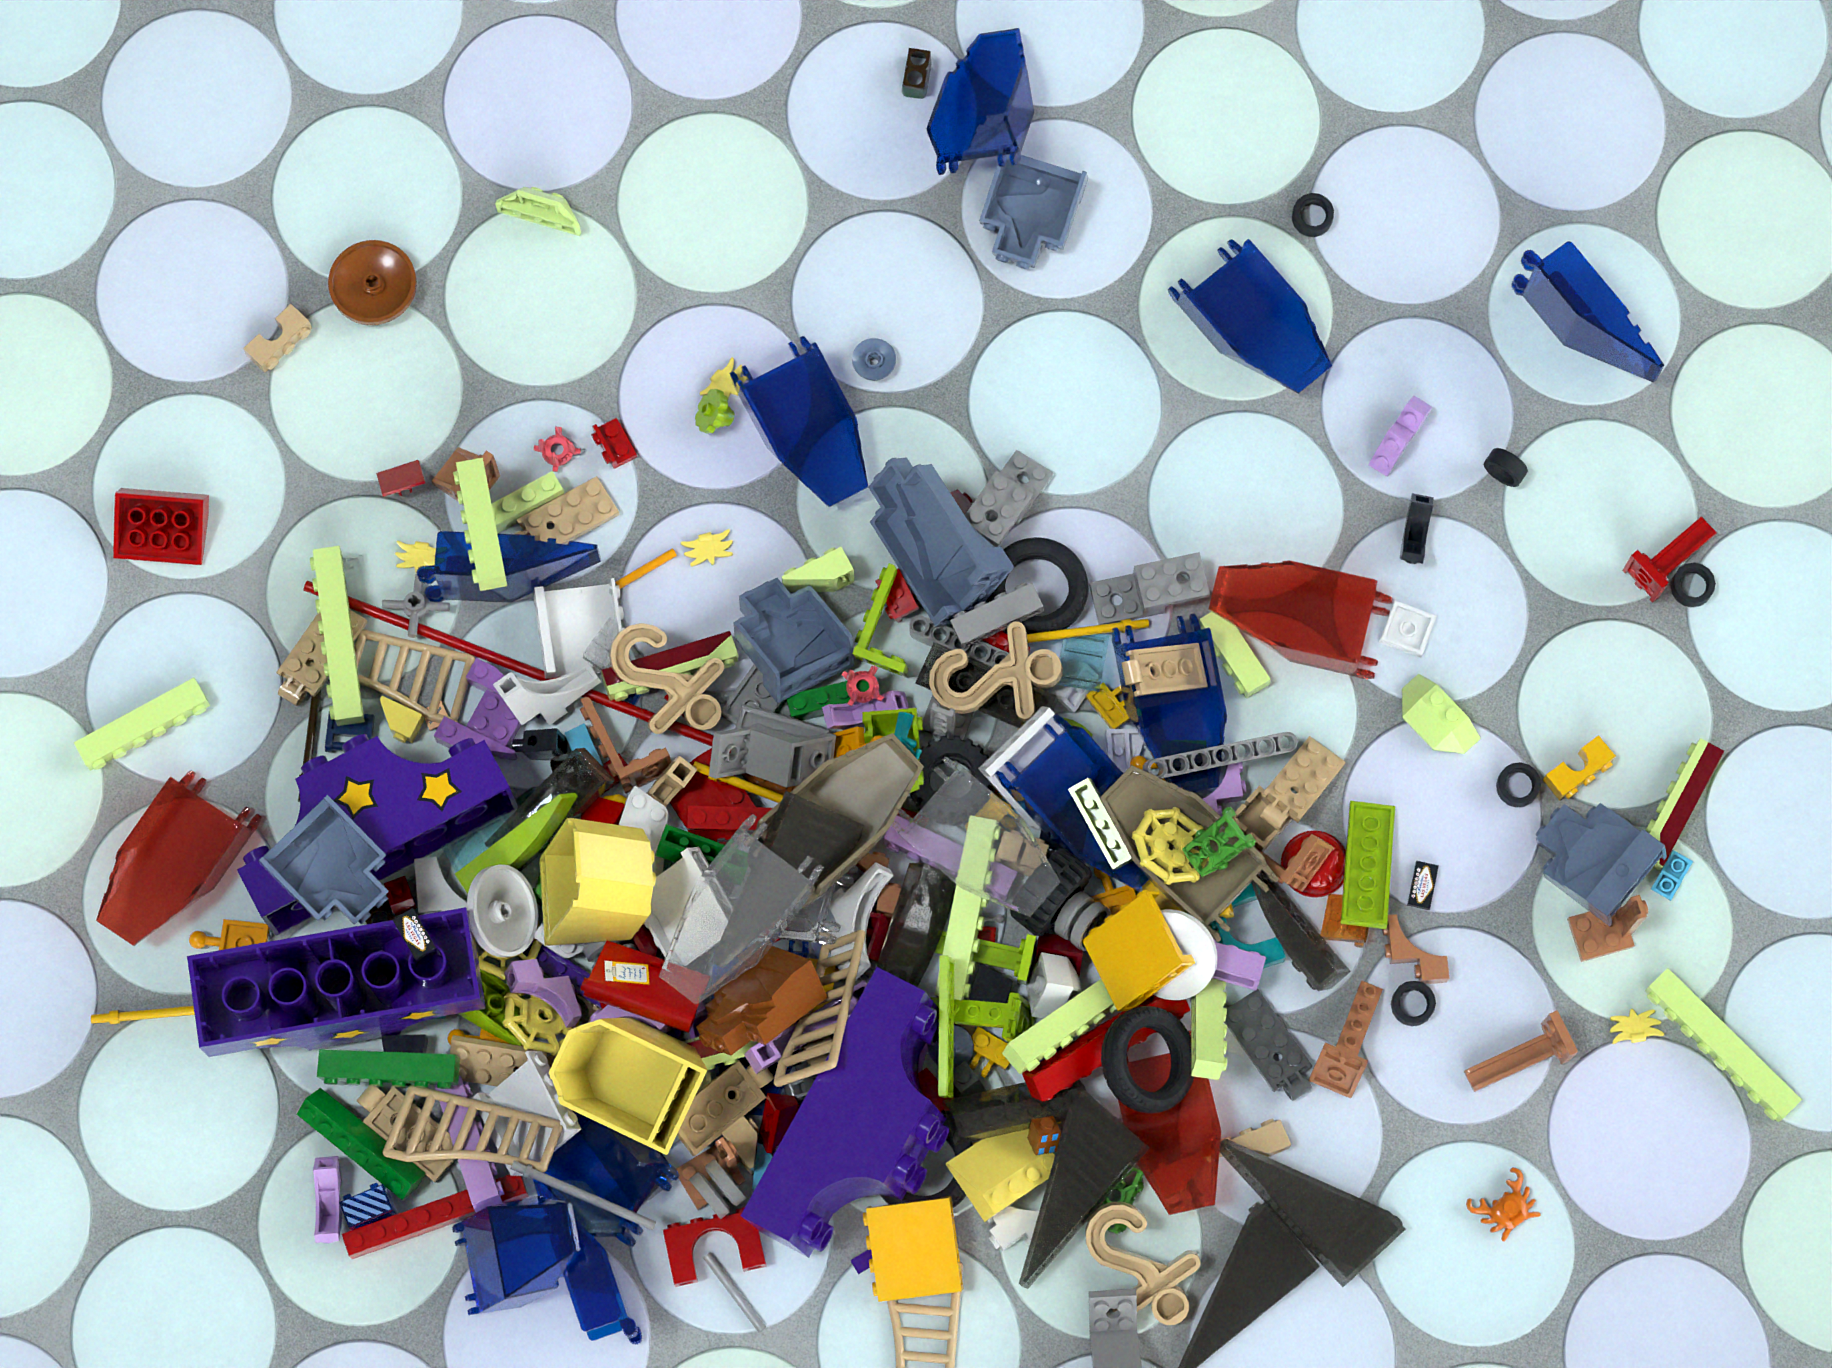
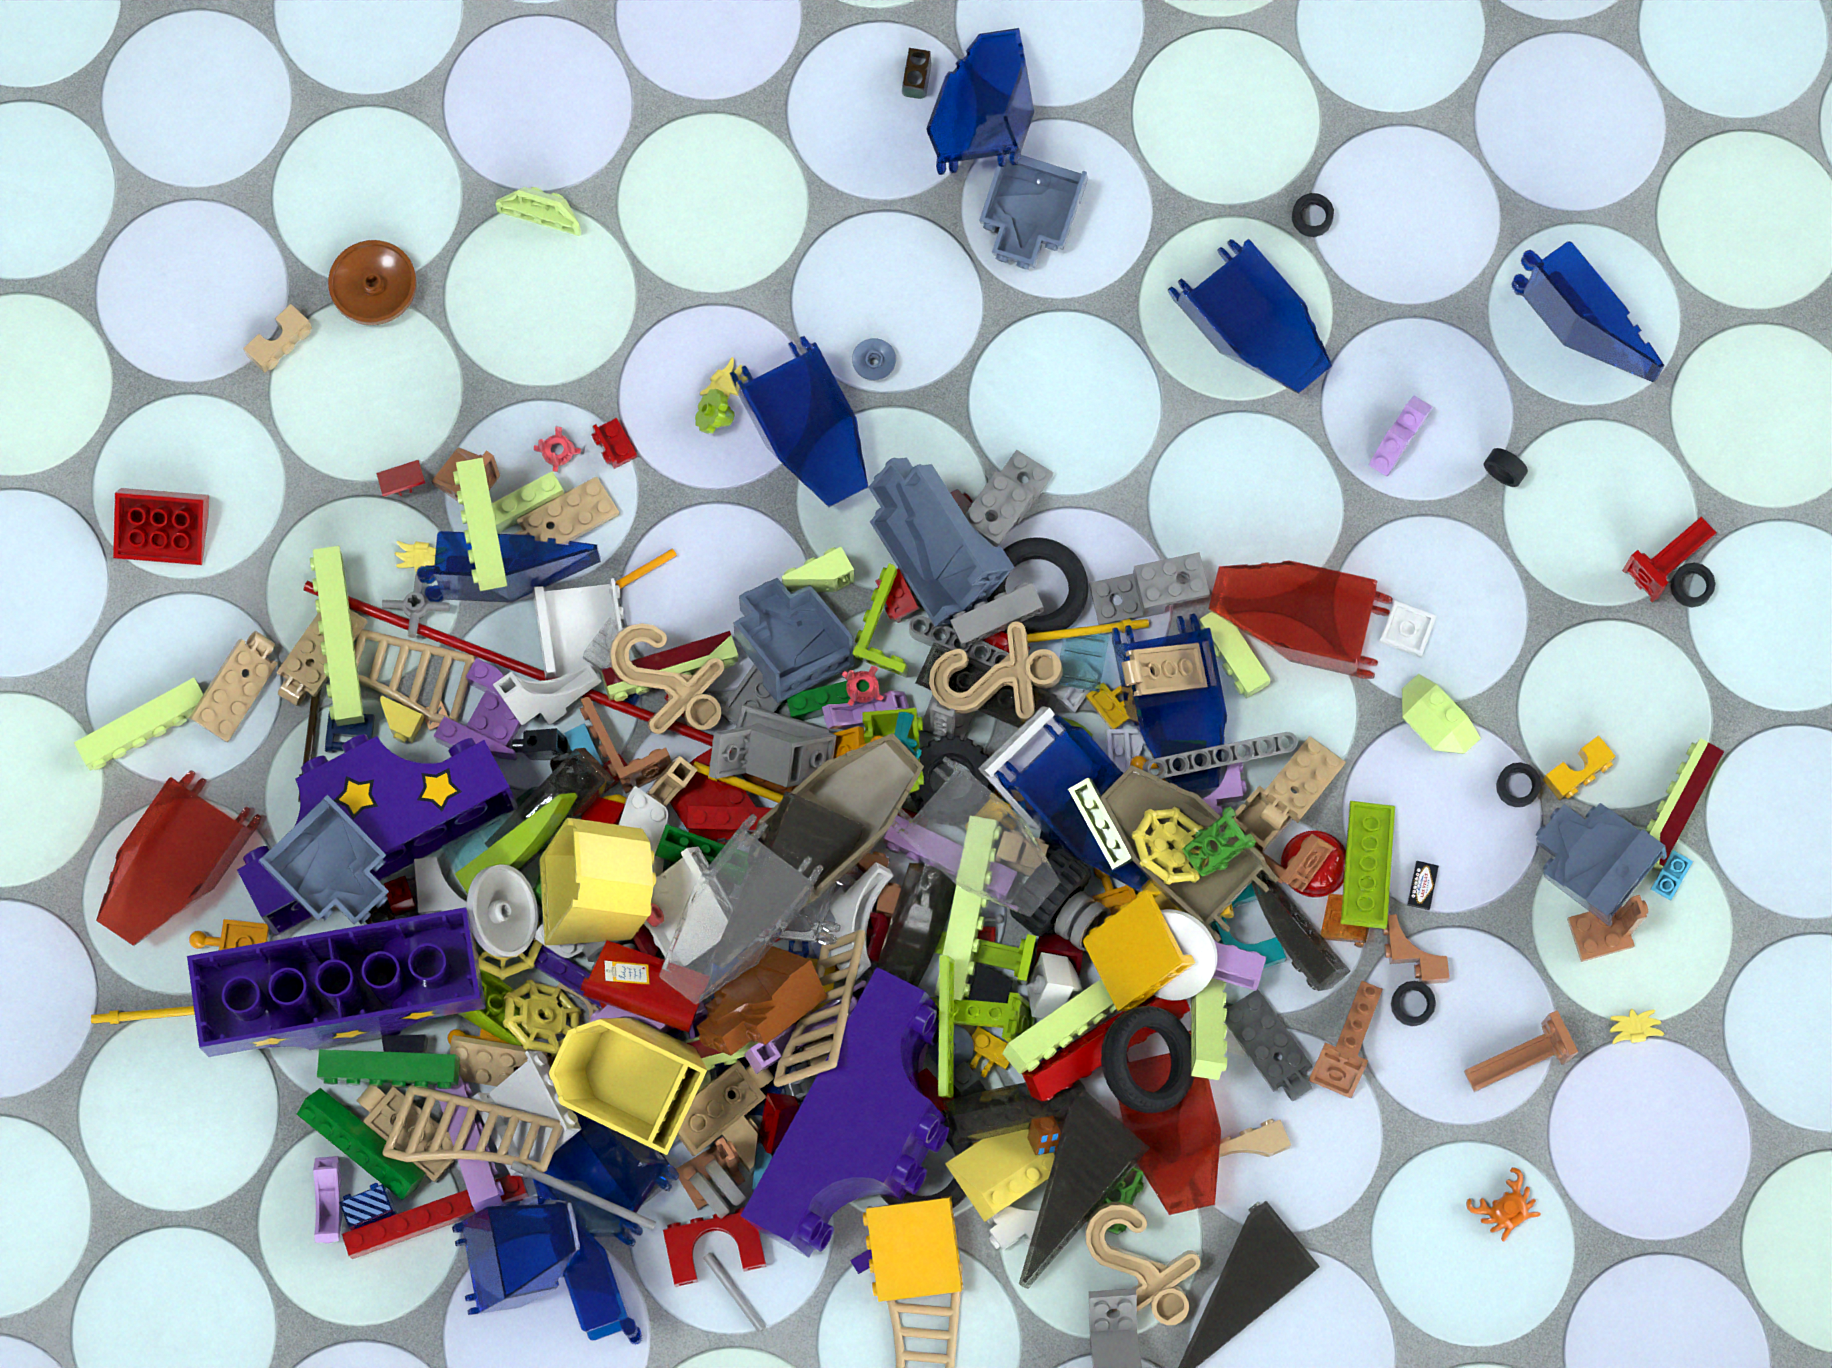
(229, 692): none -> tan hinge
(414, 934): tile -> none
(558, 992): lavender arch -> none
(656, 916): none -> coral tile
(708, 547): light yellow piece -> none
(1329, 1222): clear smoke slope -> none
(1416, 529): black arch -> none
(1722, 1045): yellowish green brick -> none

